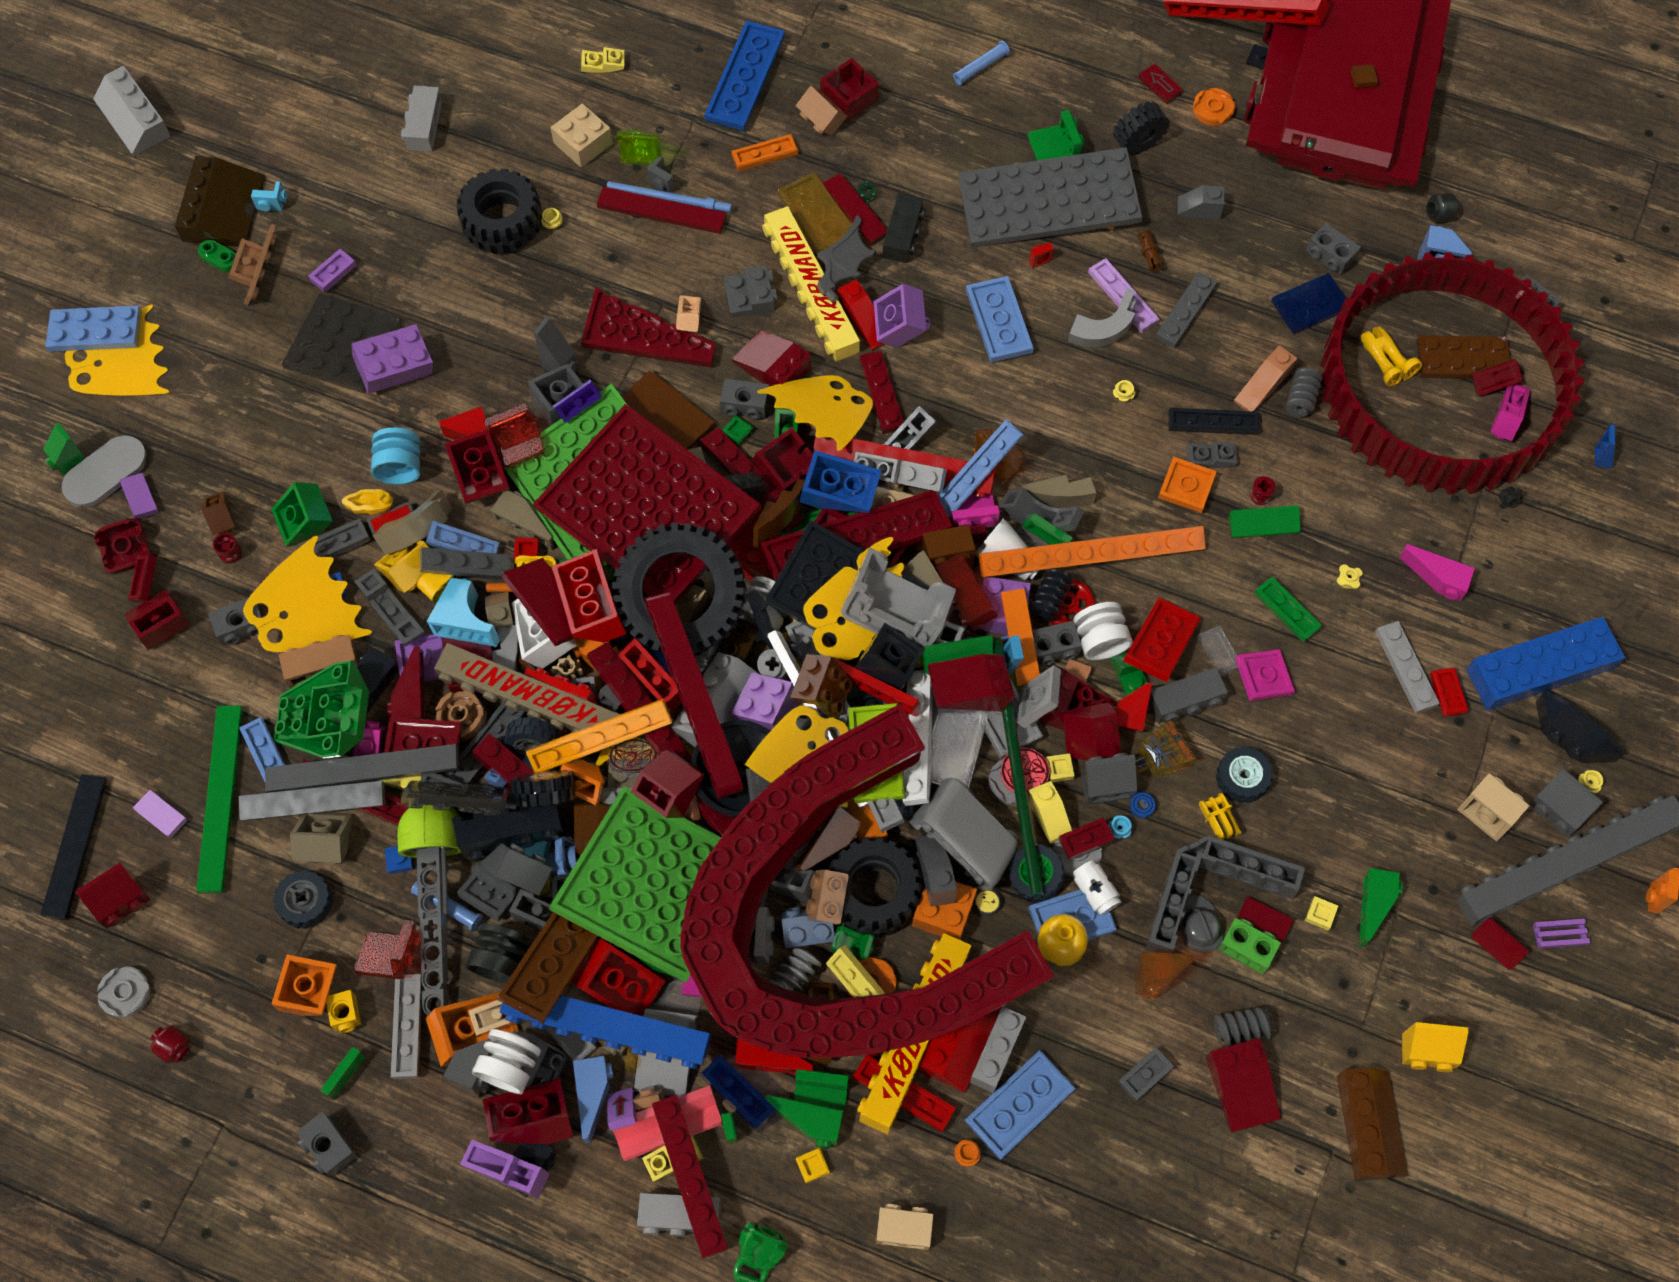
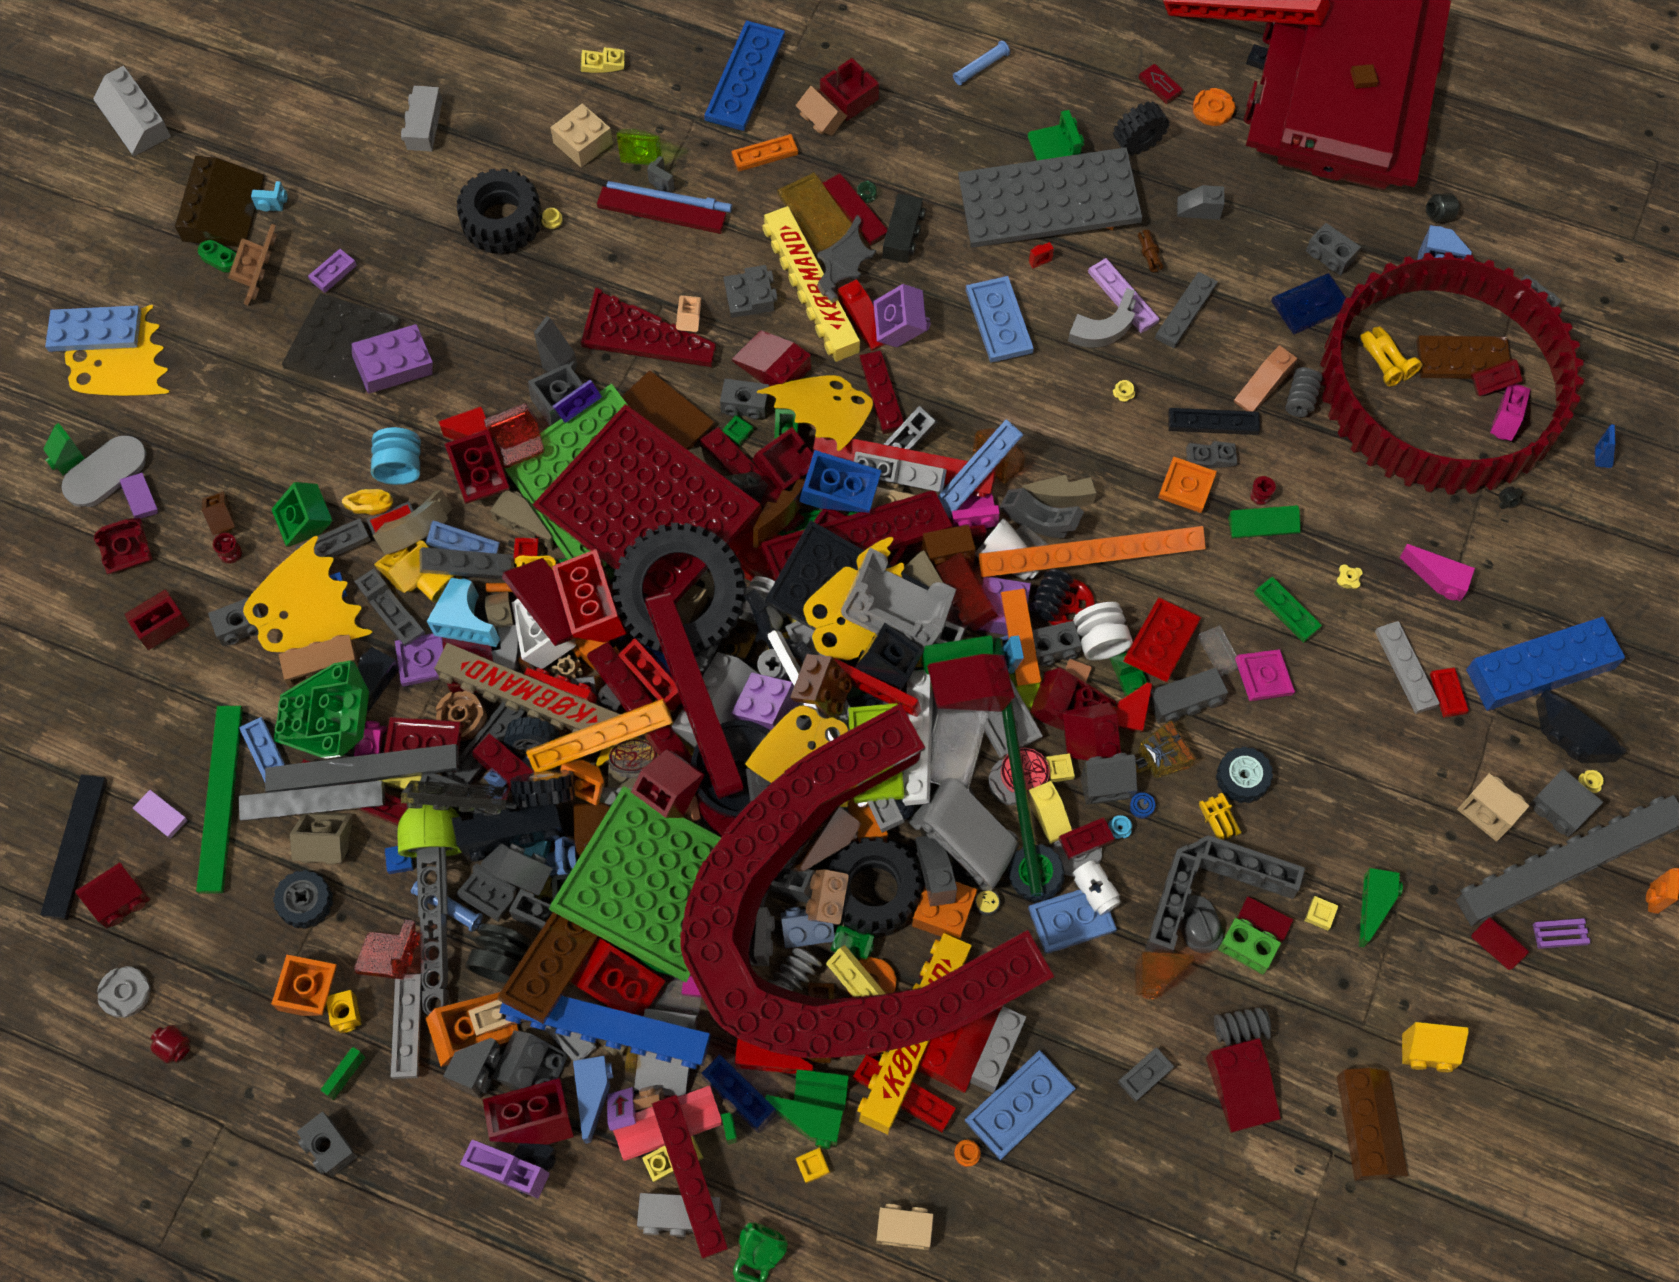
(142, 578): dark red tile -> none
(408, 694): dark red slope -> none
(504, 1067): white wheel -> none
(1039, 696): light grey plate -> none
(1045, 530): green tile -> none
(1062, 939): yellow cylinder -> none

